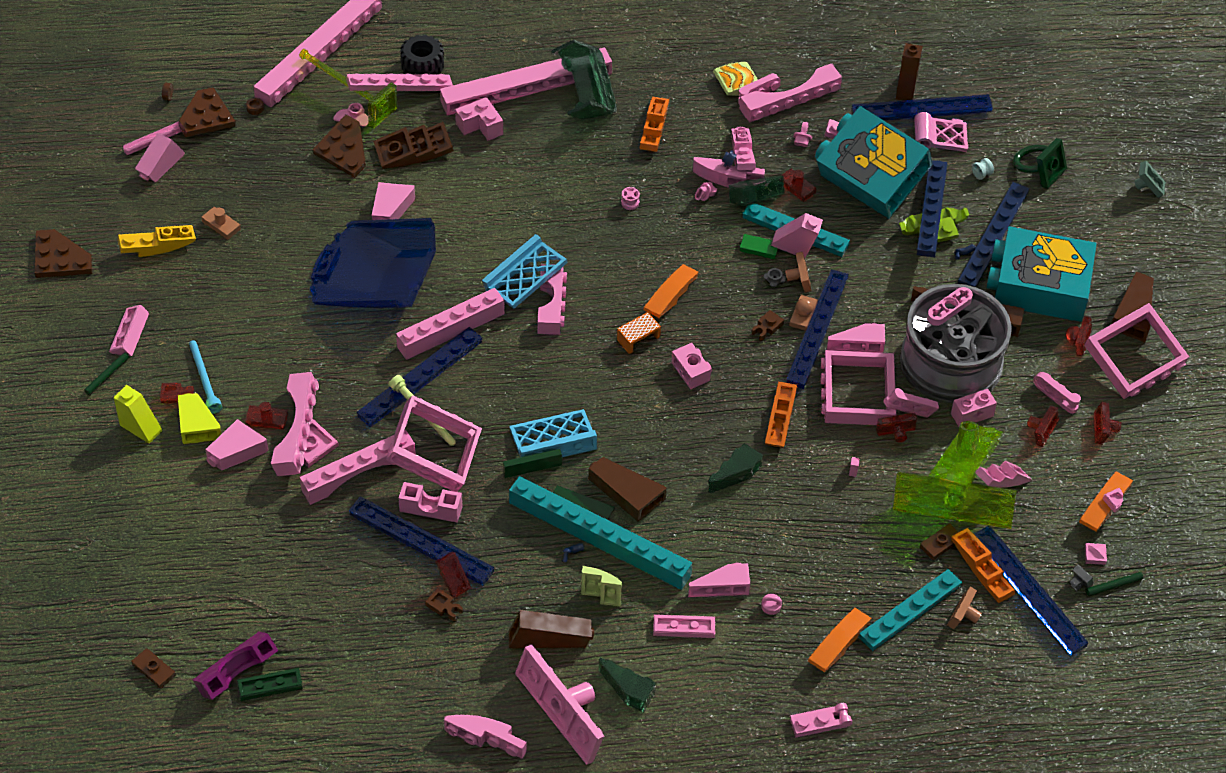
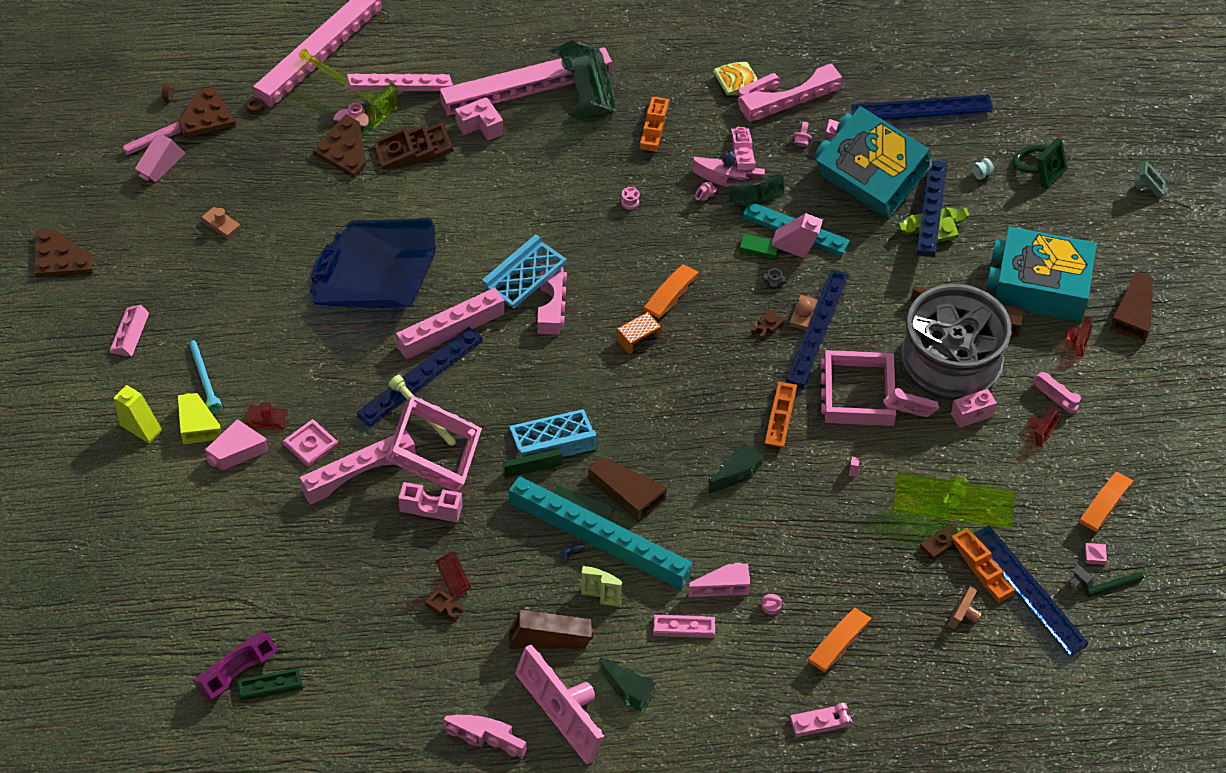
(106, 373): dark green bar -> none
(153, 668): reddish brown plate -> none
(161, 241): yellow slope -> none
(170, 392): clear red plate -> none
(289, 454): bright pink arch -> none
(392, 200): bright pink slope -> none
(418, 538): clear blue plate -> none
(422, 55): black tyre -> none
(691, 365): bright pink brick -> none
(796, 184): clear red tile -> none
(800, 272): nougat tile -> none
(859, 339): bright pink slope -> none
(897, 425): clear red tile -> none
(908, 72): reddish brown slope -> none
(910, 609): teal plate -> none
(926, 132): bright pink piece -> none
(945, 313): bright pink beam -> none
(964, 251): dark blue piece -> none
(964, 456): clear neon green plate -> none
(996, 230): dark blue plate -> none
(1003, 476): bright pink slope -> none
(1103, 424): clear red tile -> none
(1112, 372): bright pink window -> none
(1114, 499): bright pink tile -> none

